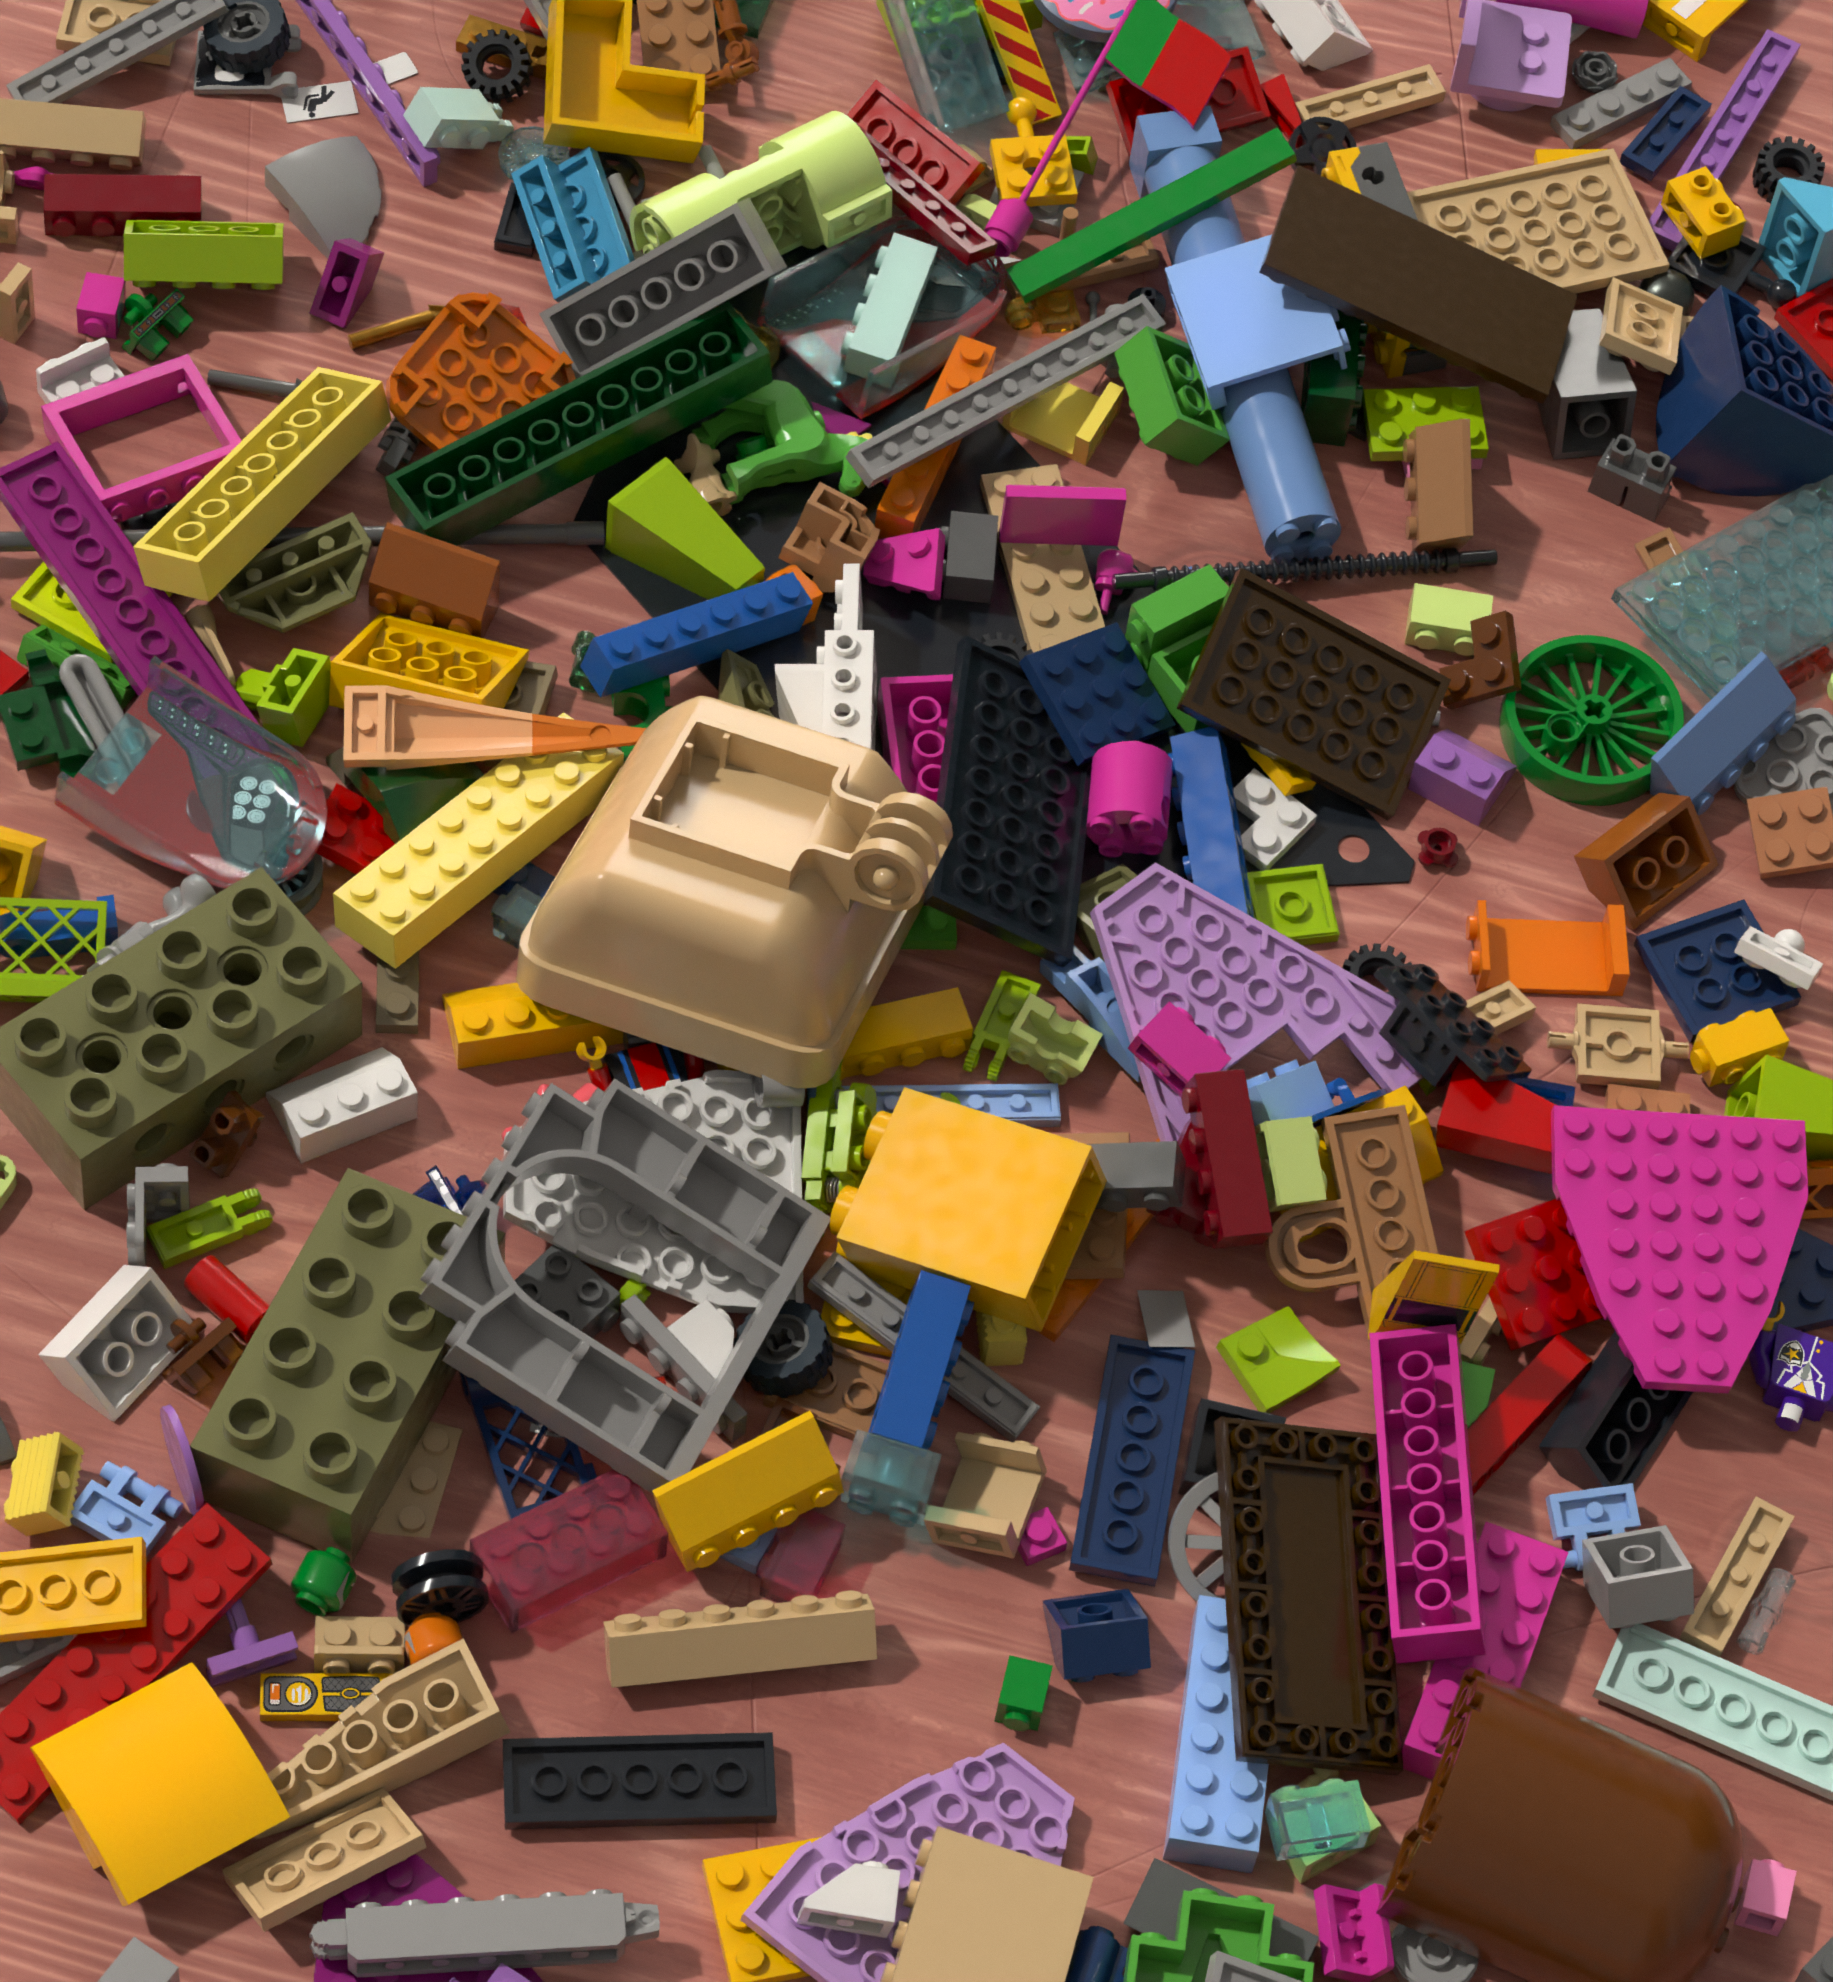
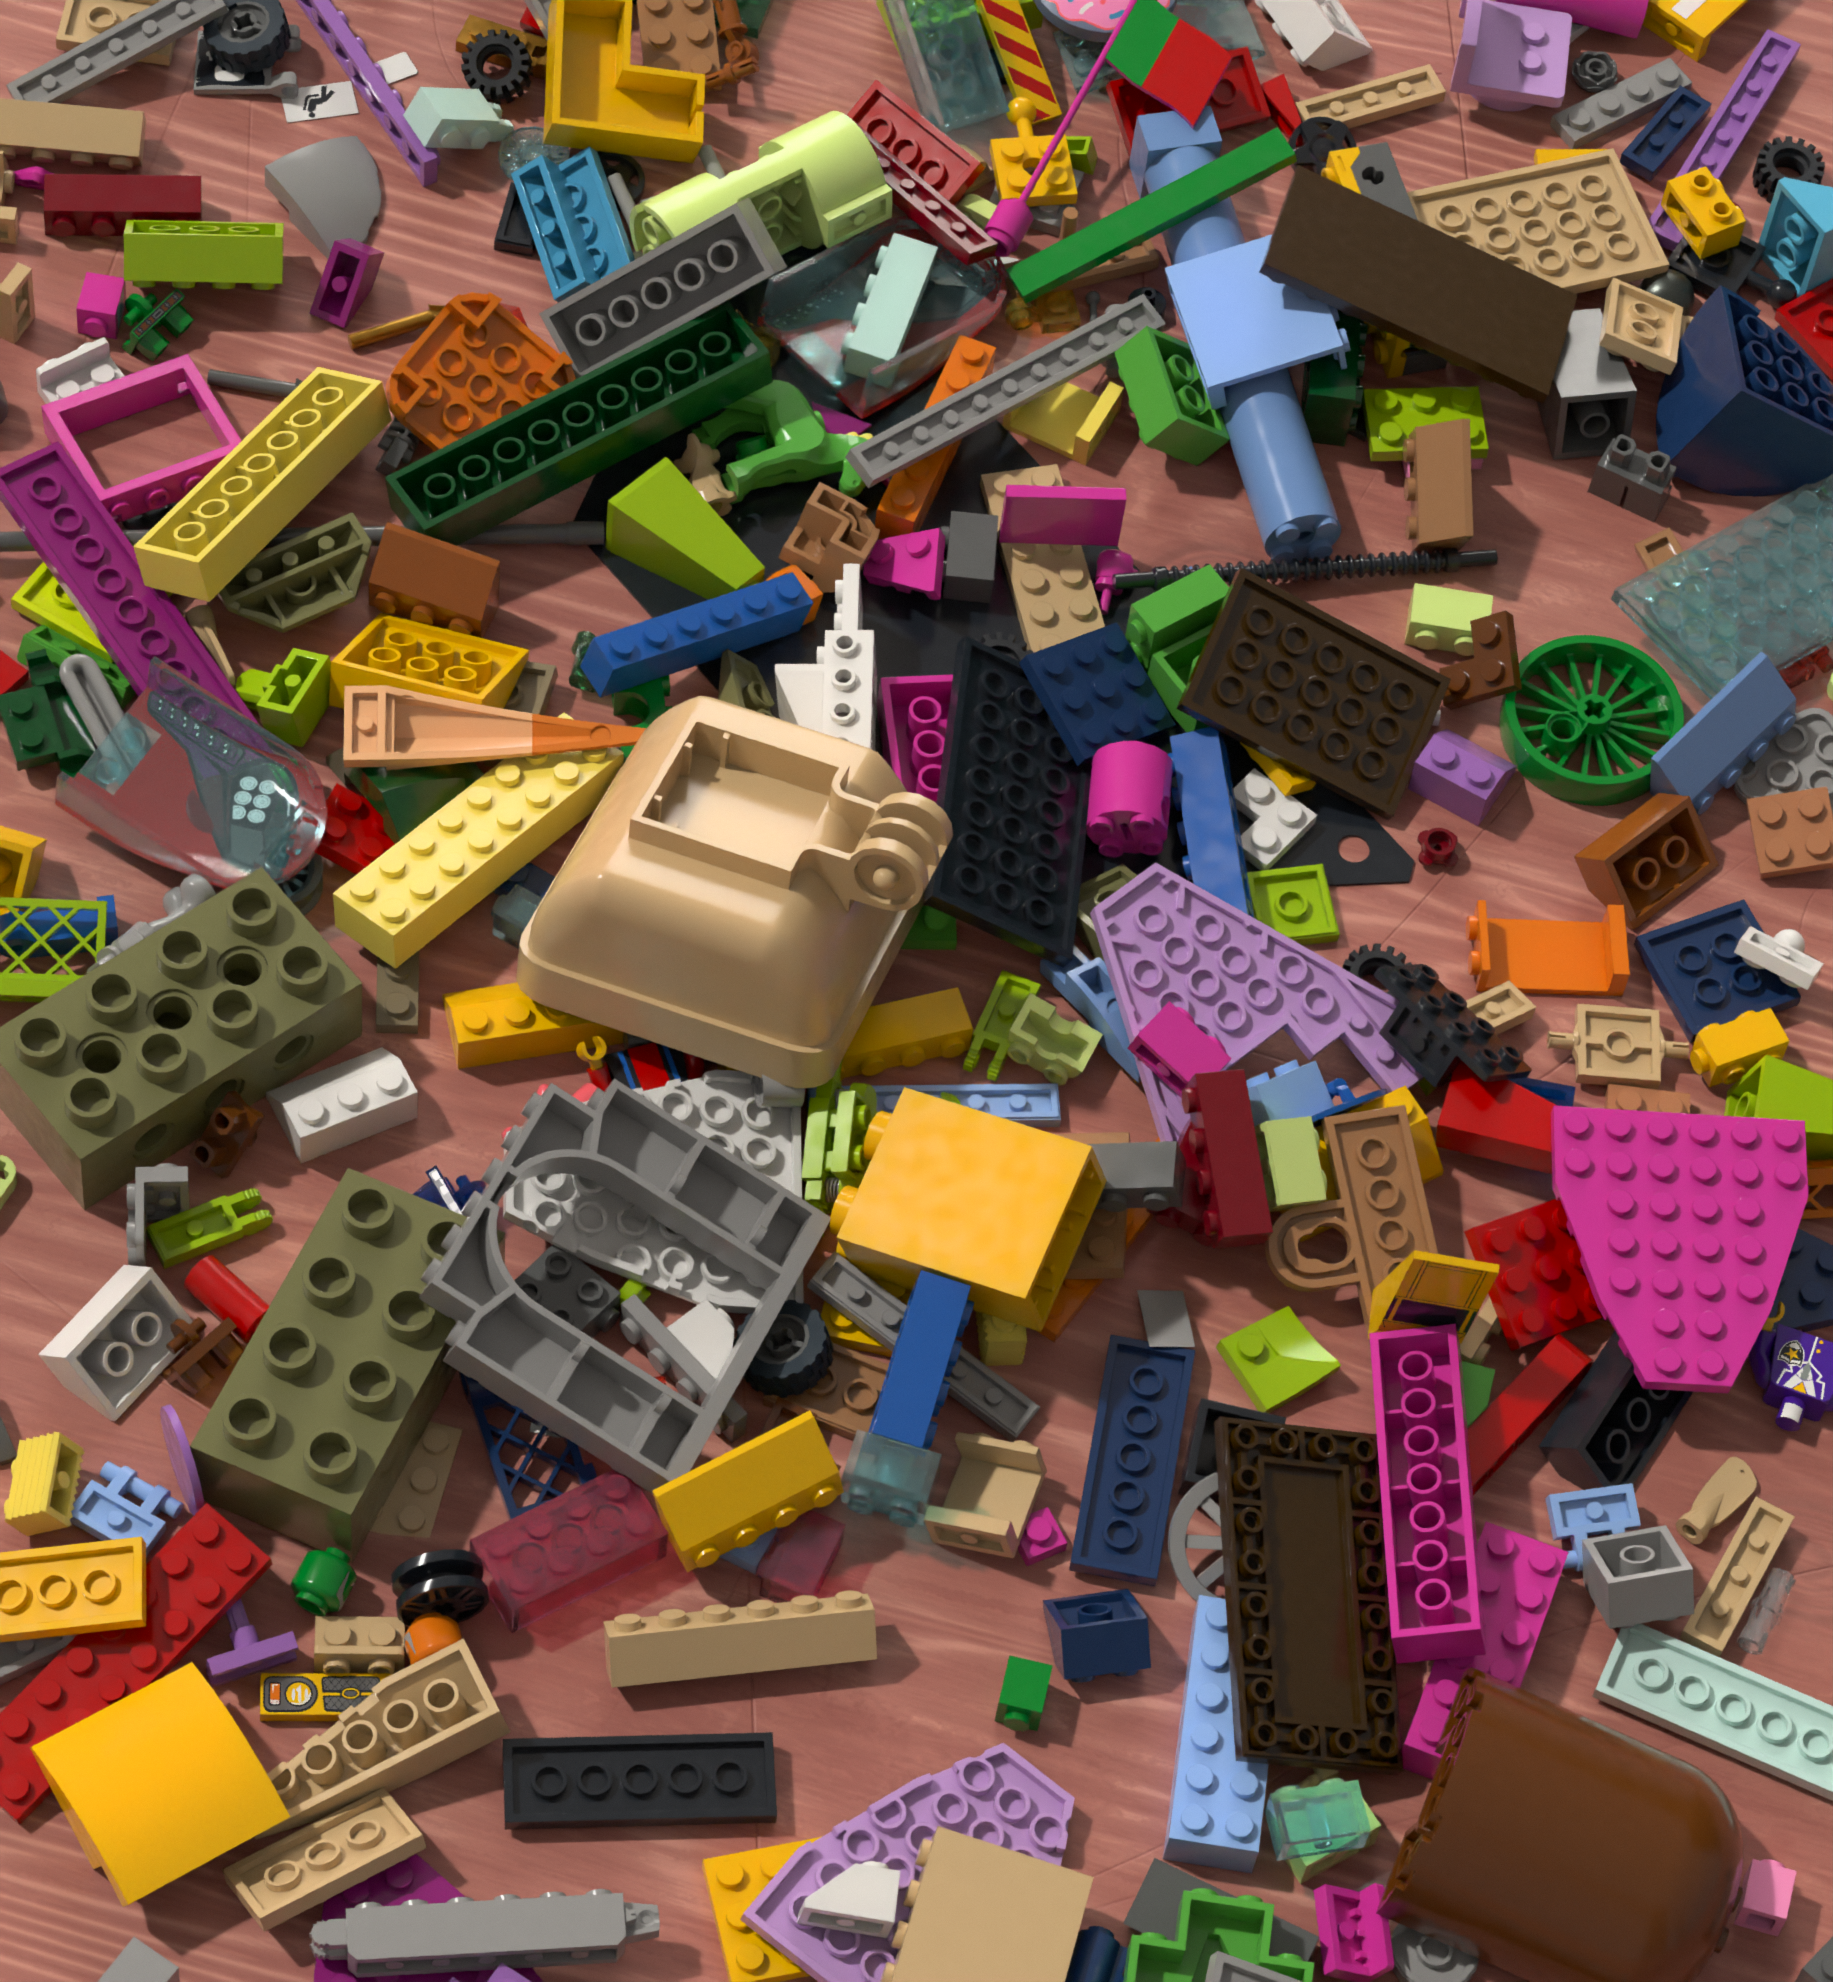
(1718, 1500): none -> tan piece

